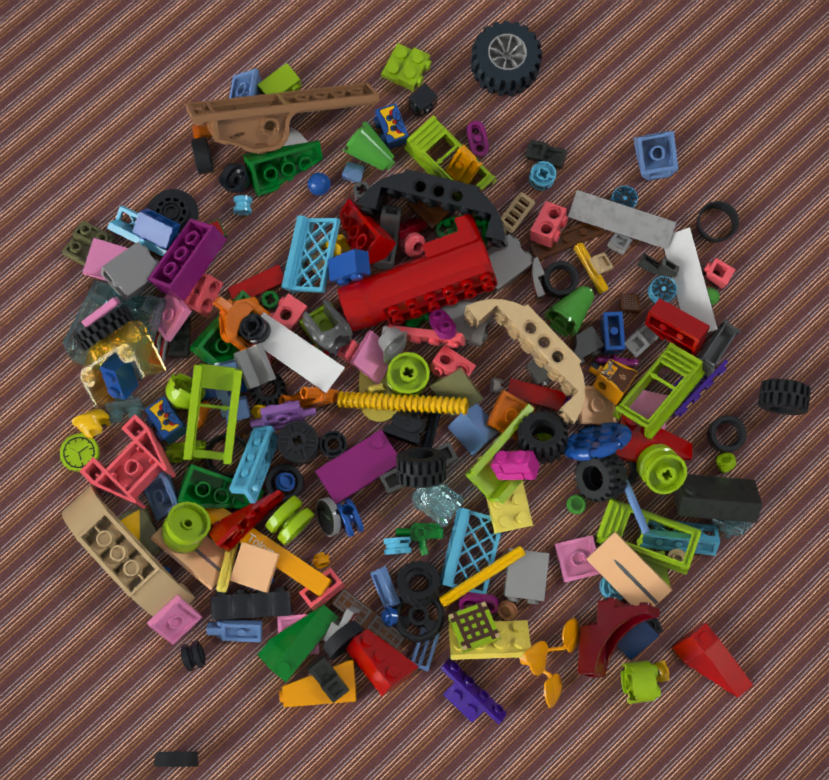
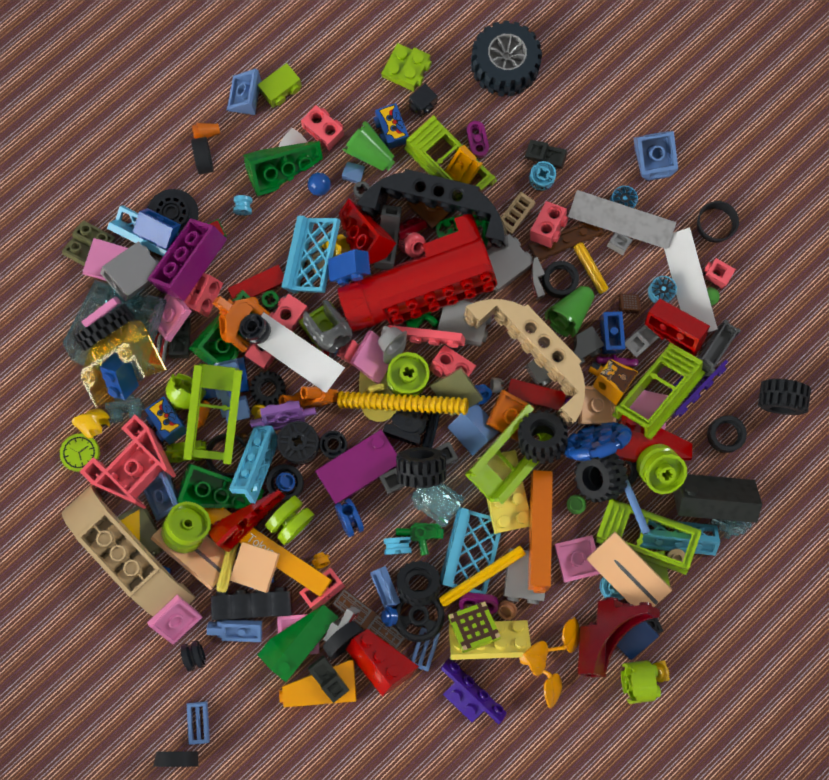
(197, 705): none -> medium blue tile
(235, 178): black hat -> none
(254, 366): light grey panel -> none
(263, 120): medium nougat piece -> none
(319, 130): none -> coral brick
(327, 518): tile -> none
(442, 324): magenta plate -> none
(485, 391): none -> blue tile
(515, 465): dark pink brick -> none
(540, 531): none -> orange brick
(601, 263): tan tile -> none
(664, 268): pearl dark grey slope -> none
(710, 658): red wedge -> none
(726, 462): lime tile -> none

